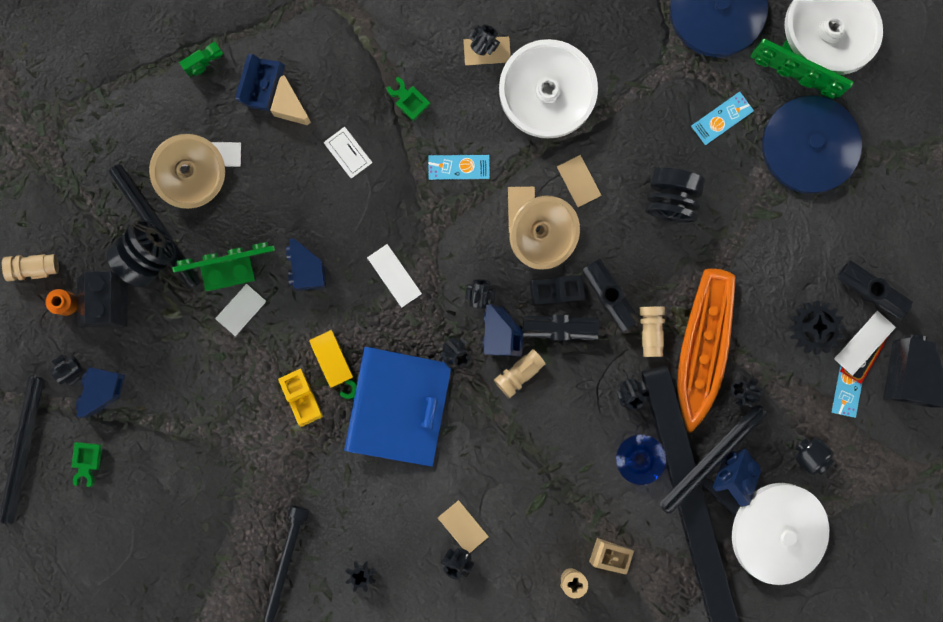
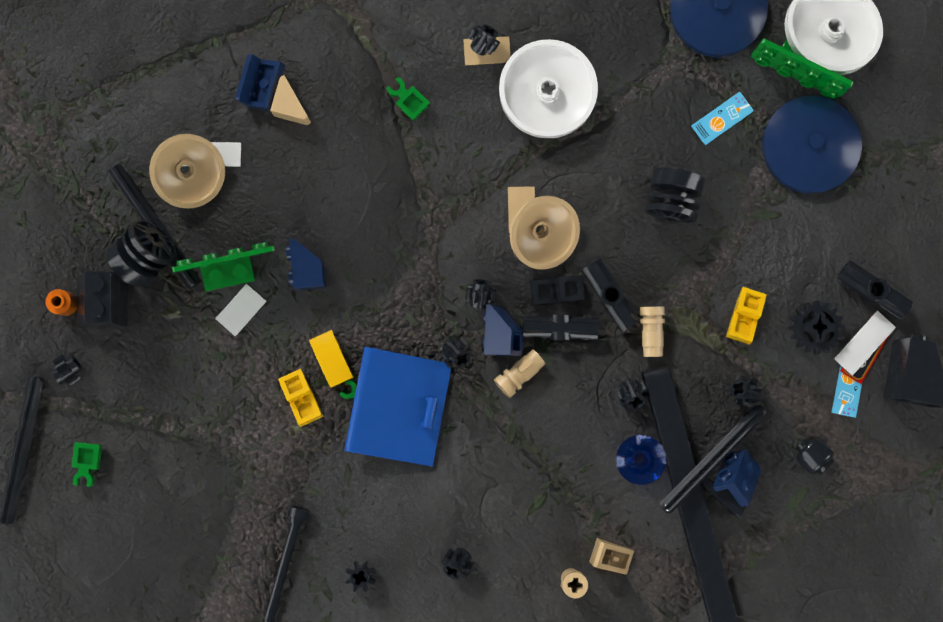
(32, 266): tan axle -> none
(99, 391): dark blue slope -> none
(197, 62): green plate -> none
(347, 152): white sticker -> none
(394, 275): white sticker -> none
(458, 167): medium azure sticker -> none
(463, 527): tan sticker -> none
(579, 181): tan sticker -> none
(705, 346): orange piece -> none
(746, 315): none -> yellow slope
(780, 534): white dish -> none

